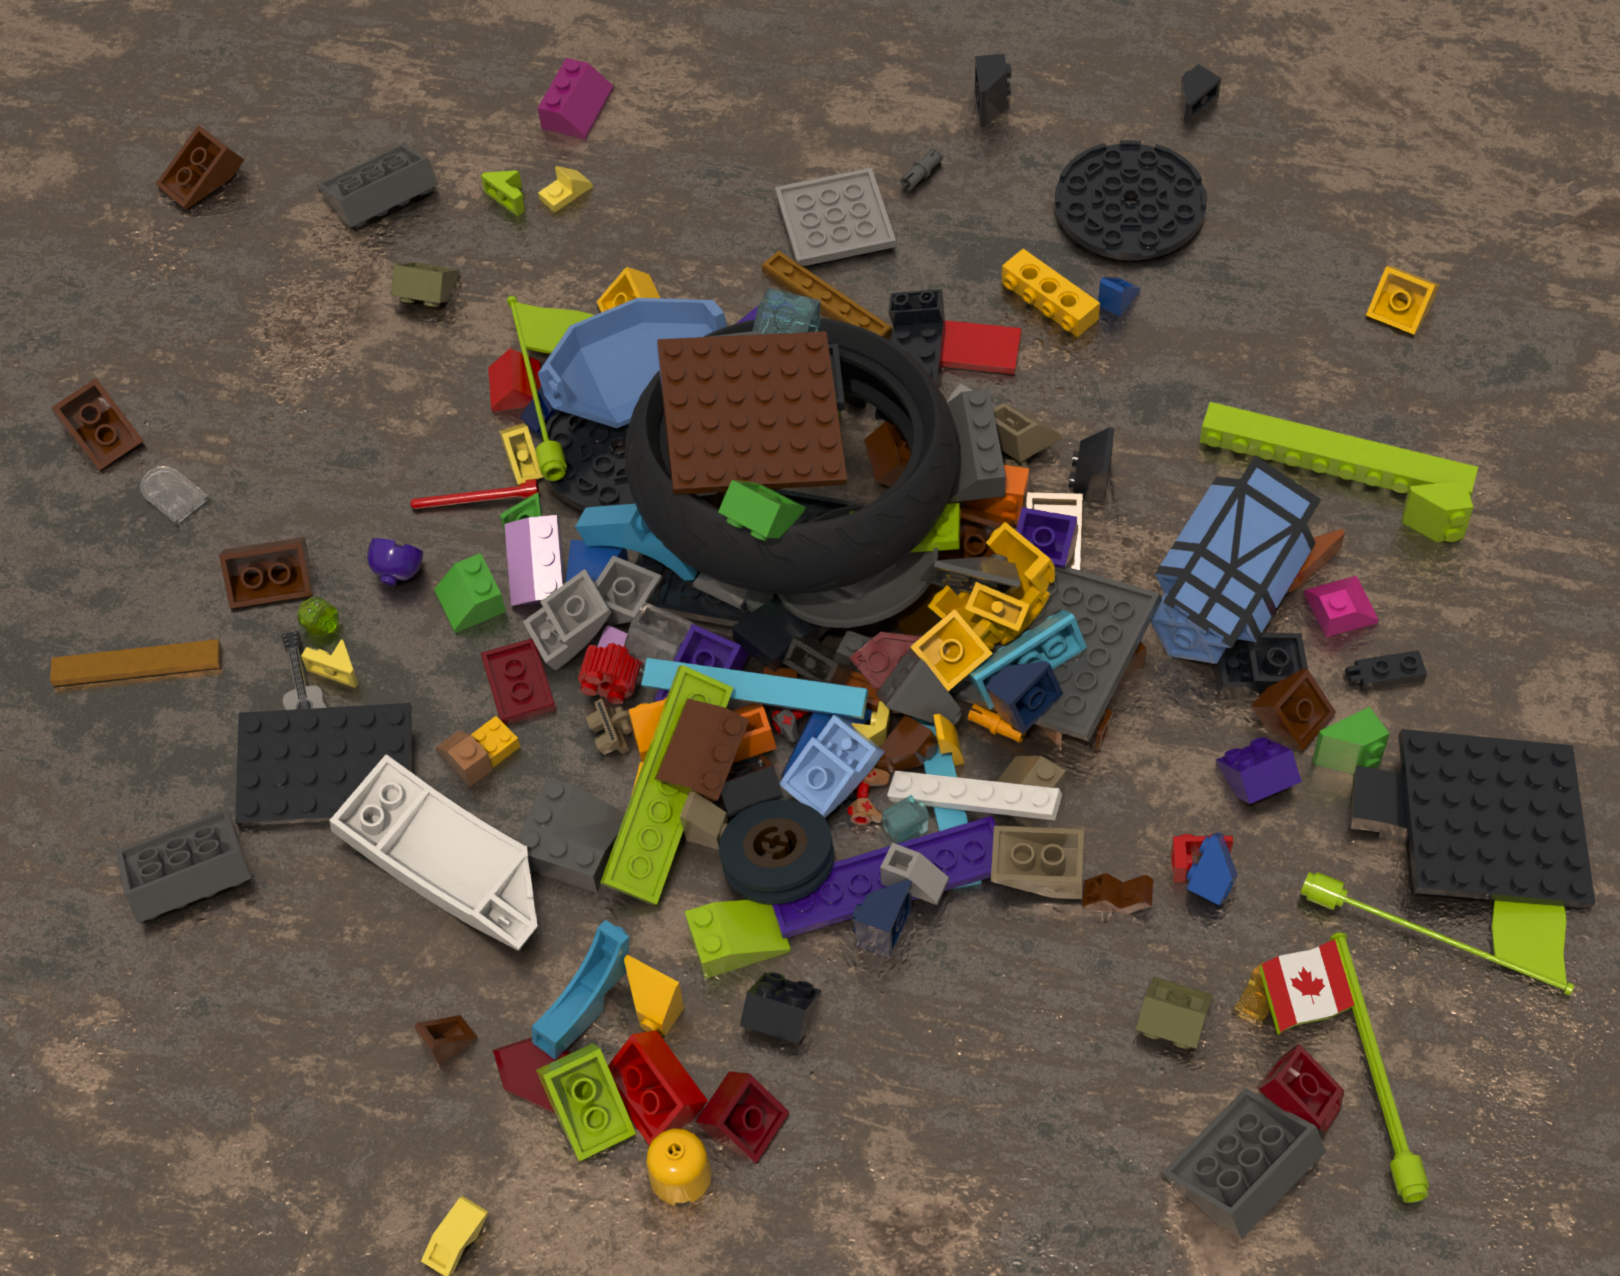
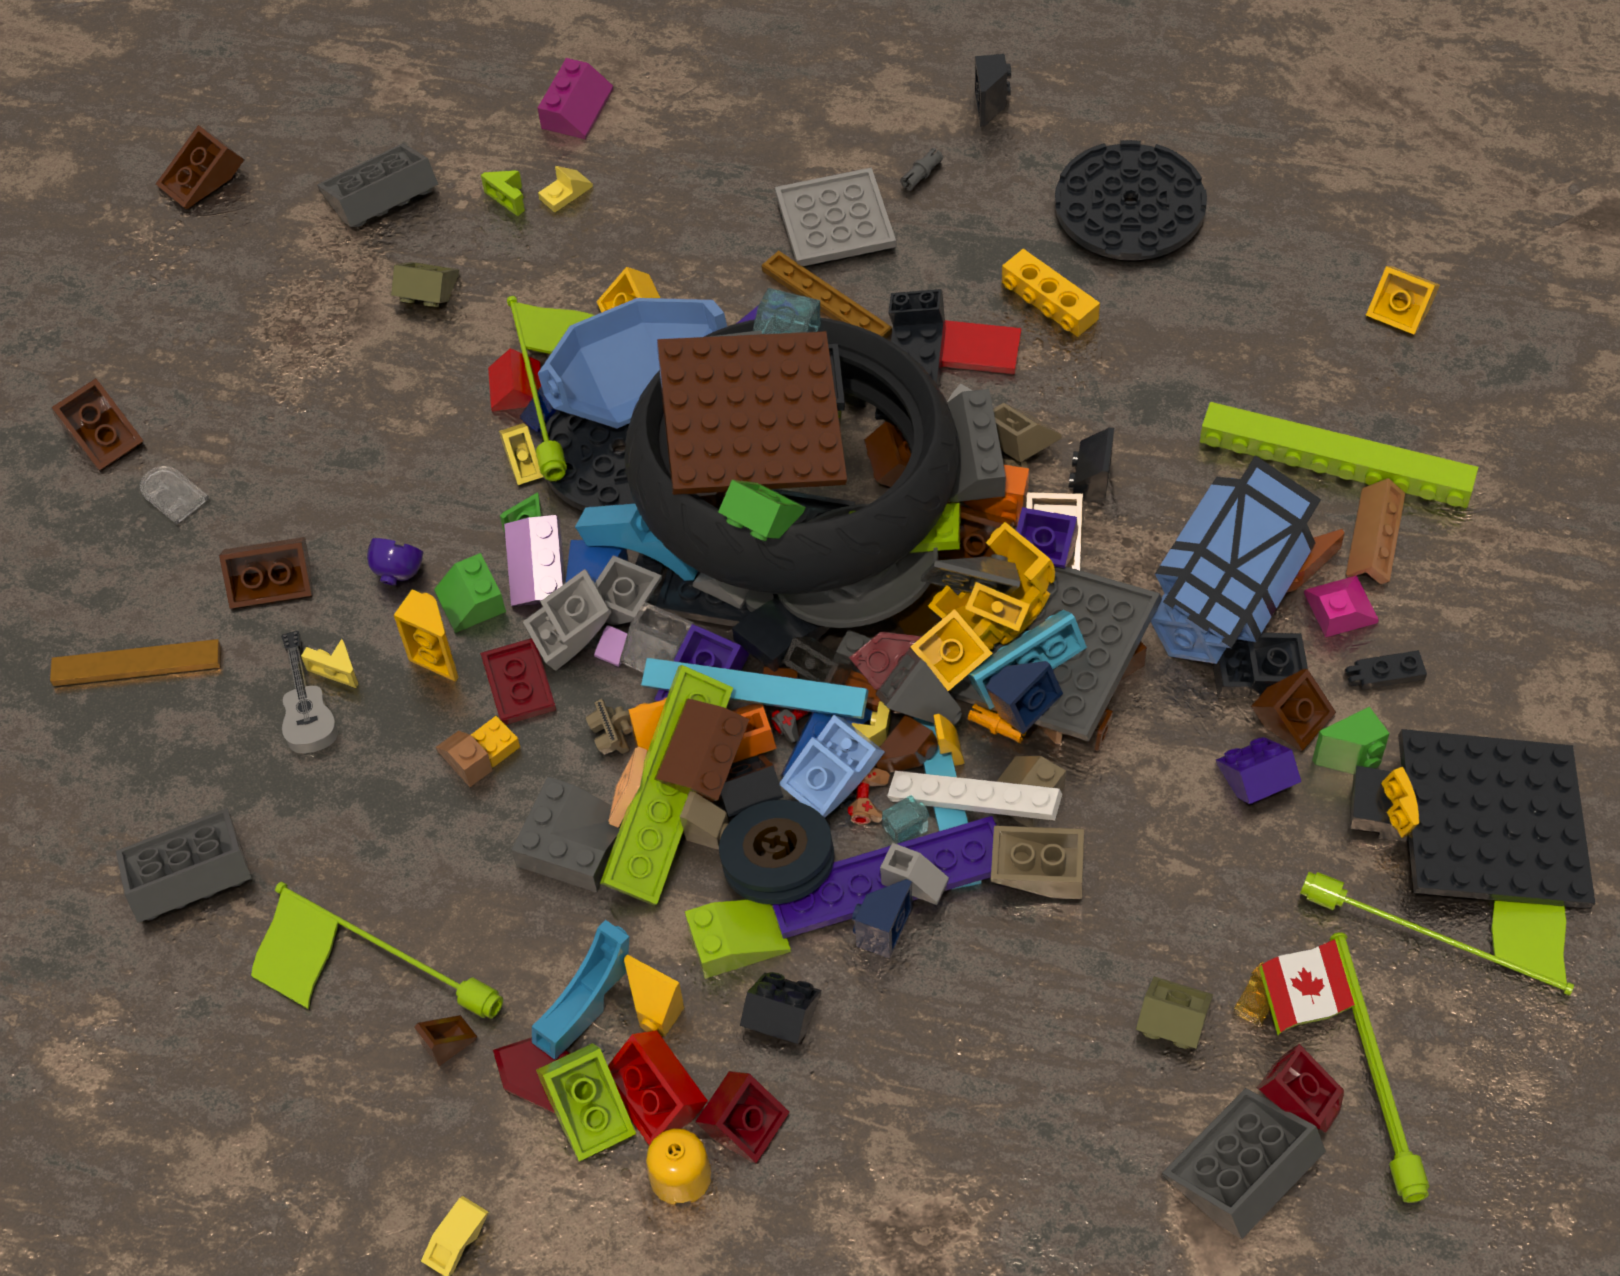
(303, 940): none -> lime flag
(313, 759): black plate -> none
(318, 617): clear neon green head -> none
(425, 634): none -> yellow slope
(440, 852): white slope -> none
(525, 490): red piece -> none
(609, 672): red brick -> none
(627, 786): none -> light nougat tile
(1113, 895): reddish brown slope -> none
(1116, 294): blue slope -> none
(1183, 849): red bracket -> none
(1198, 90): black slope -> none
(1214, 872): blue slope -> none
(1376, 531): none -> medium nougat panel
(1404, 812): none -> yellow slope
(1439, 510): lime slope -> none

